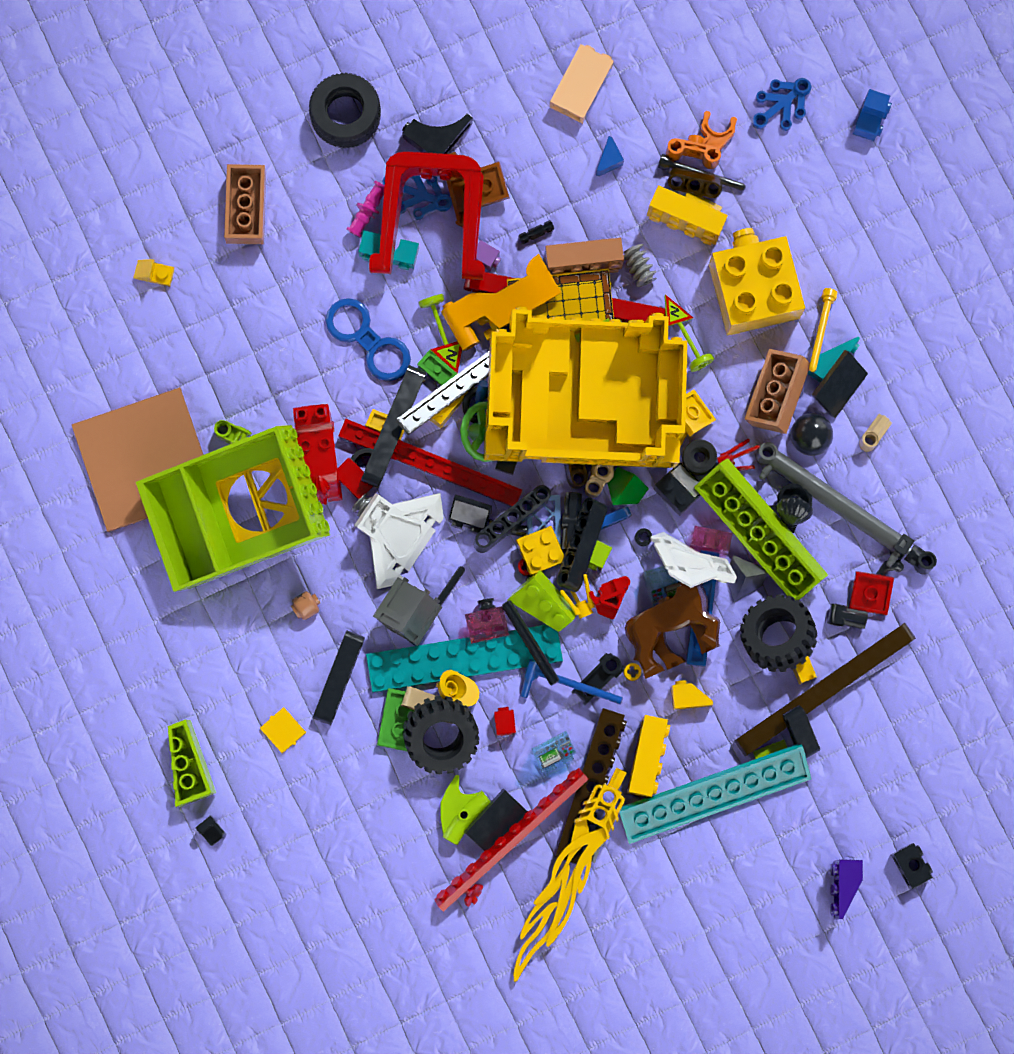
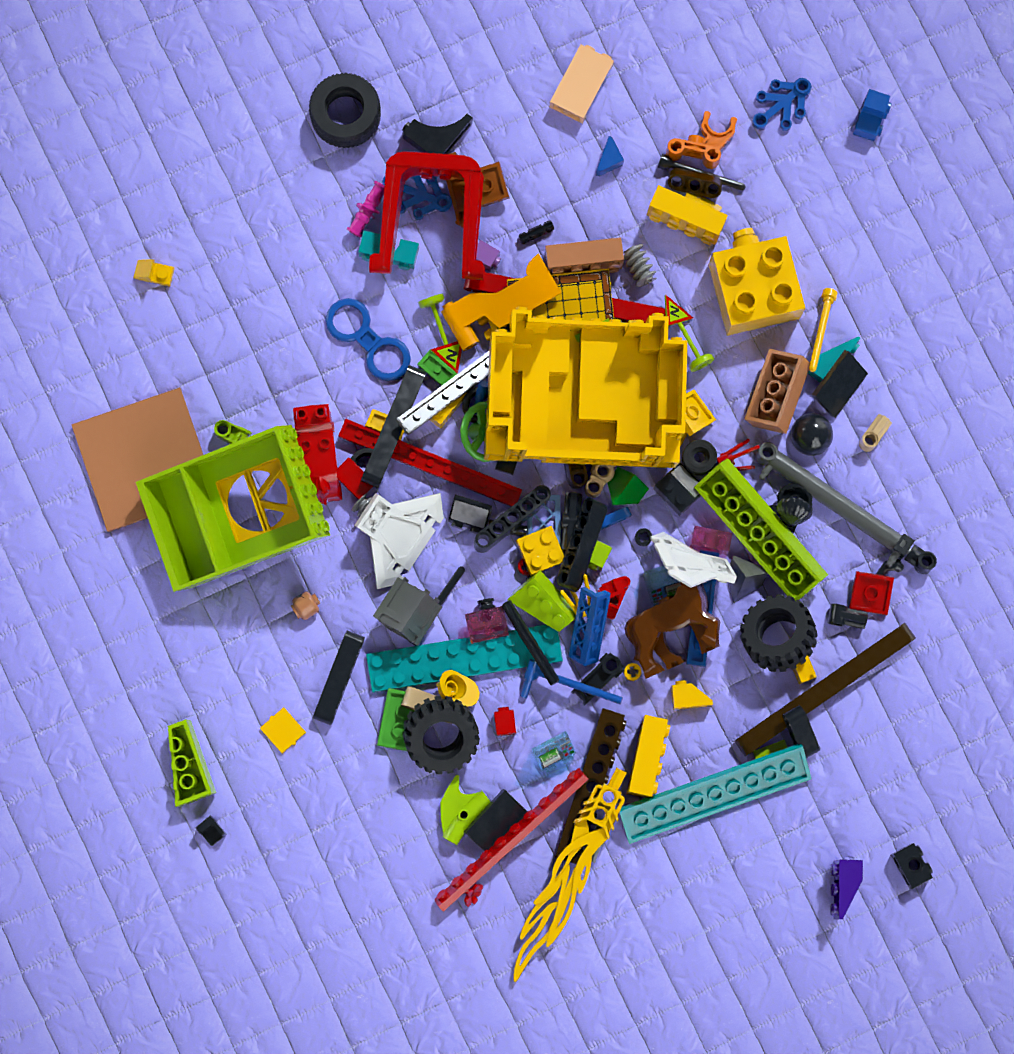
(245, 204): nougat brick -> none
(593, 629): none -> blue fence

